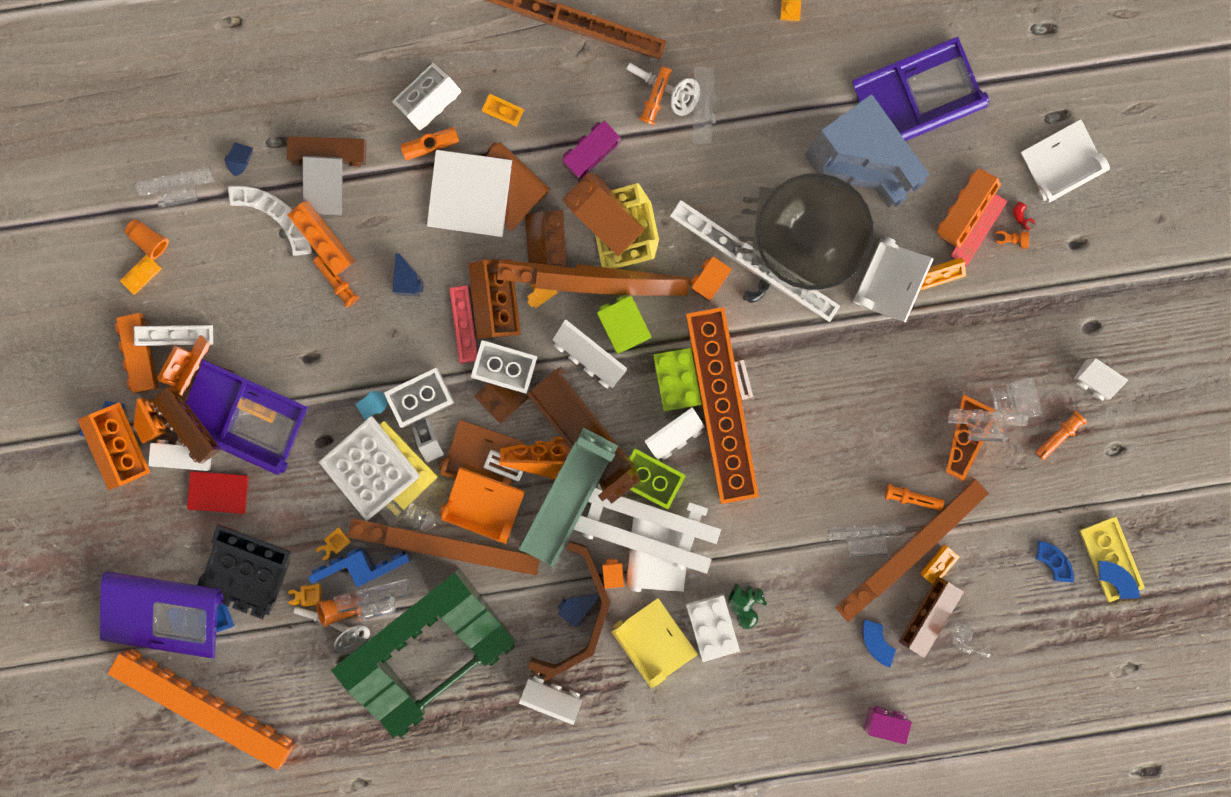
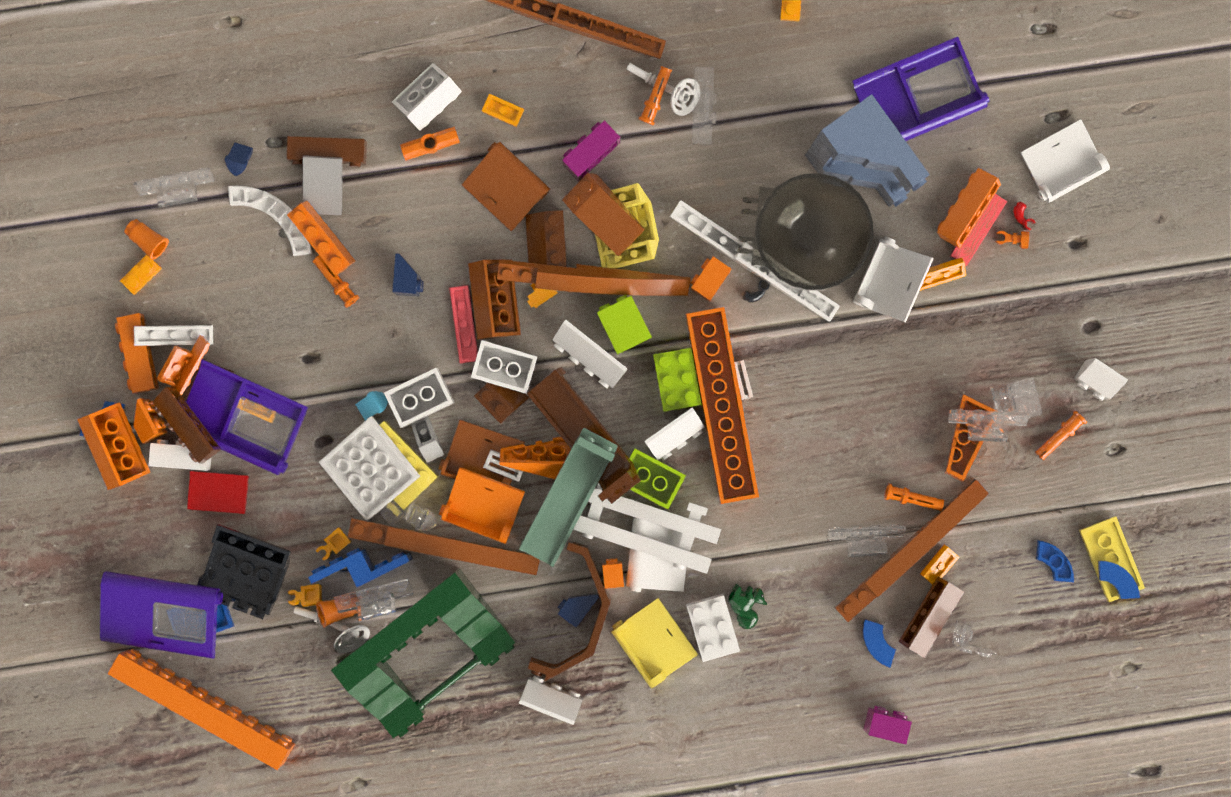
(469, 193): white tile -> none

